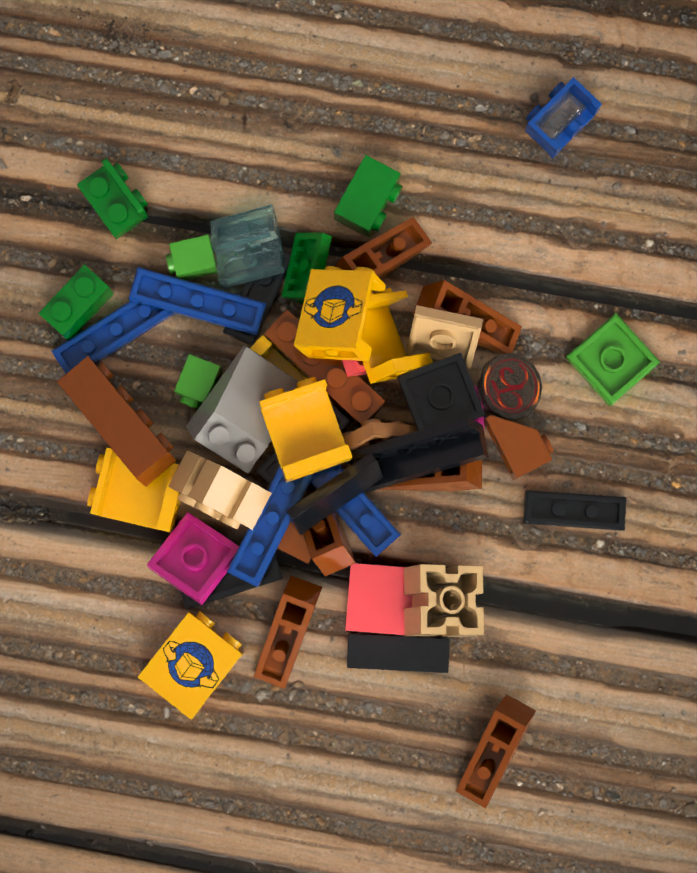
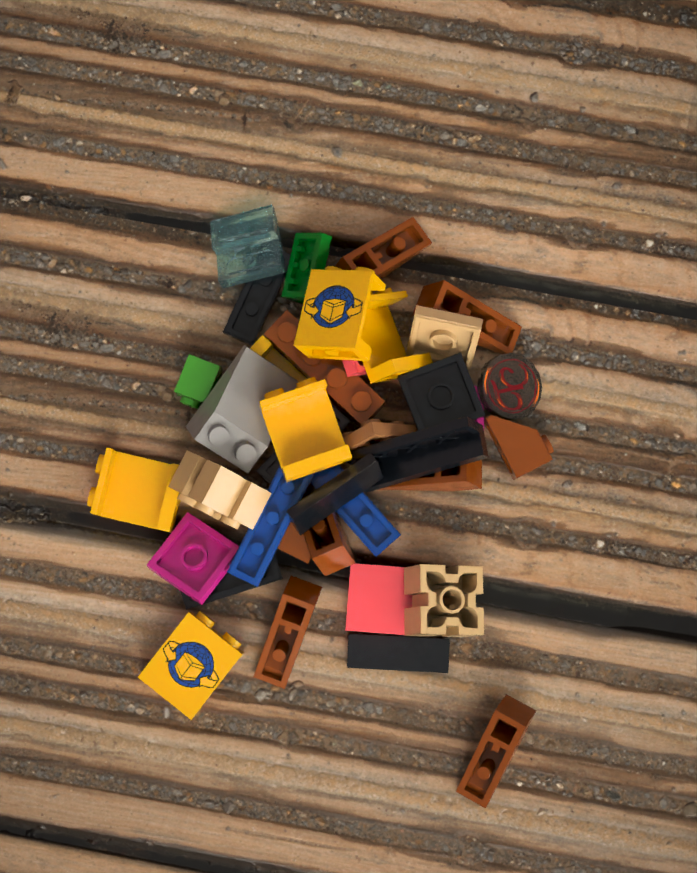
(76, 302): green brick -> none
(109, 334): blue tile -> none
(113, 199): green bracket -> none
(117, 421): dark orange brick -> none
(192, 258): bright green brick -> none
(197, 301): blue tile -> none
(367, 197): green brick -> none
(562, 116): blue window -> none
(574, 510): black tile -> none
(612, 359): bright green tile -> none

